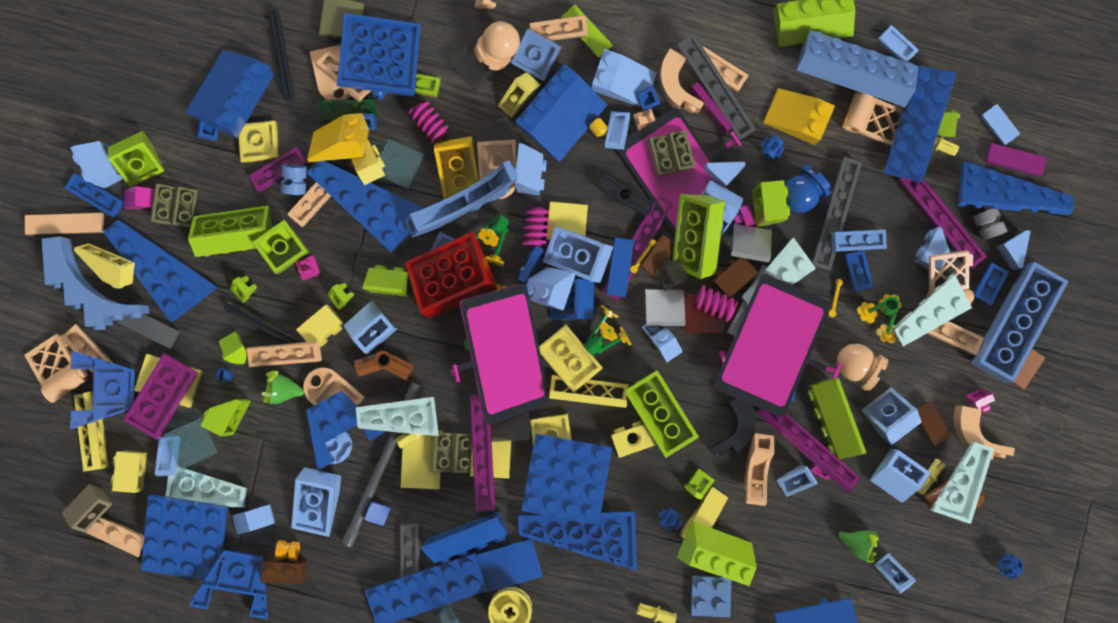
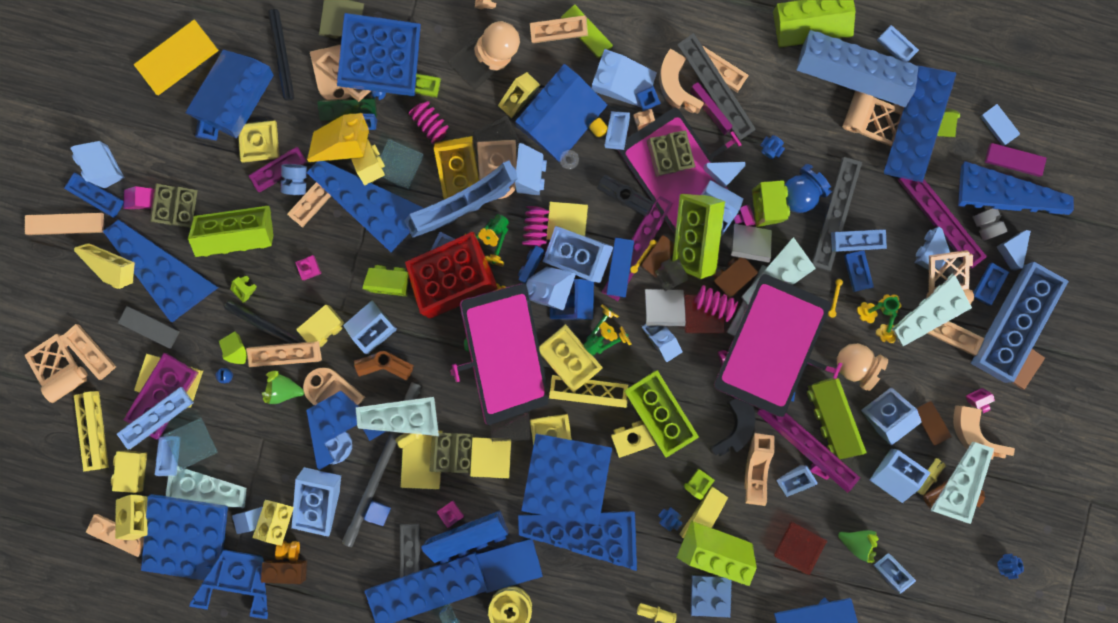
(63, 273): medium blue arch -> none
(86, 508): dark tan brick -> none
(111, 389): blue wing -> none
(131, 517): none -> light yellow brick
(135, 159): lime slope -> none
(155, 418): none -> light blue tile
(176, 57): none -> yellow tile
(225, 417): lime slope -> none
(273, 522): none -> light yellow brick
(281, 247): lime slope -> none
(338, 296): lime tile -> none
(450, 514): none -> dark pink tile
(482, 458): magenta tile -> none
(536, 54): medium blue plate -> none
(569, 153): none -> clear plate
(799, 115): yellow slope -> none
(800, 548): none -> clear red plate
(945, 146): light yellow axle -> none

